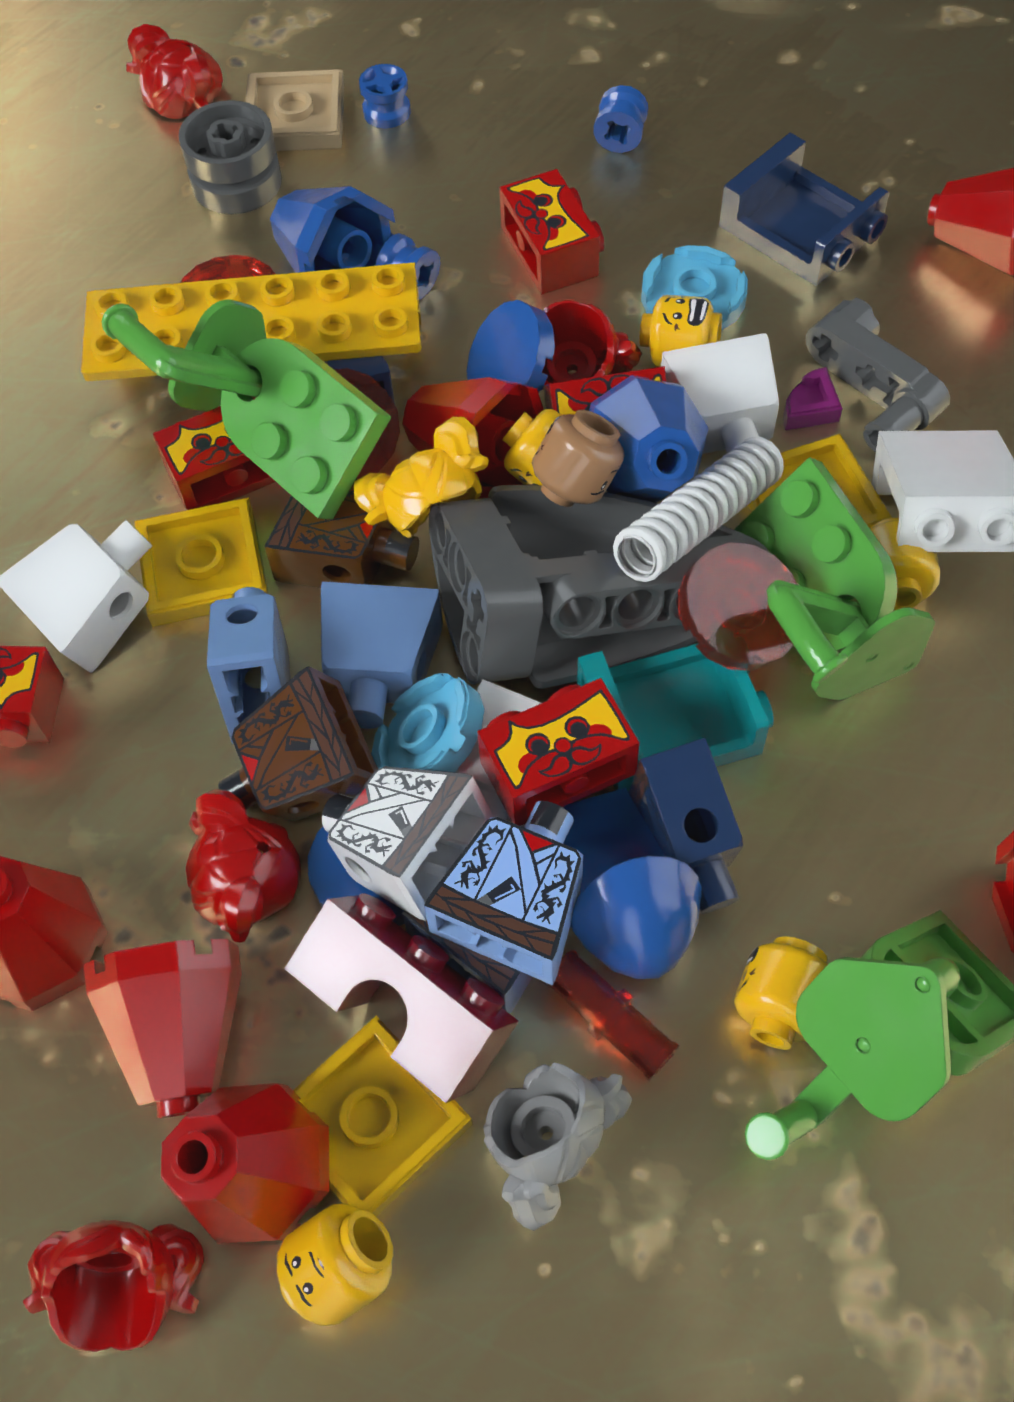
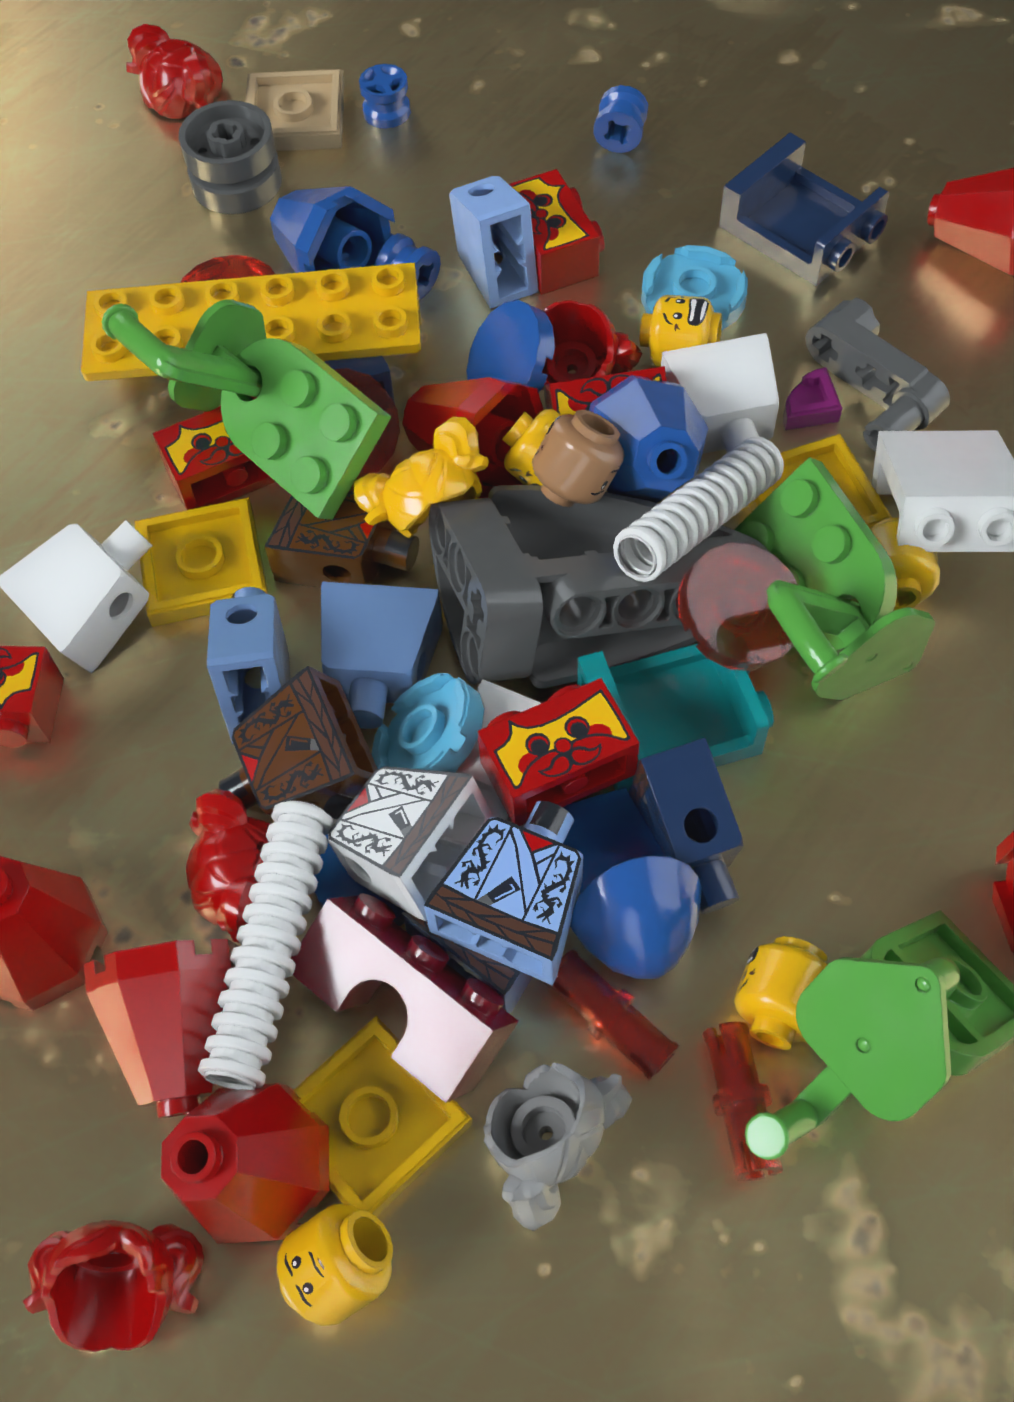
(266, 946): none -> white piece
(492, 220): none -> light blue torso
(738, 1095): none -> clear red pin

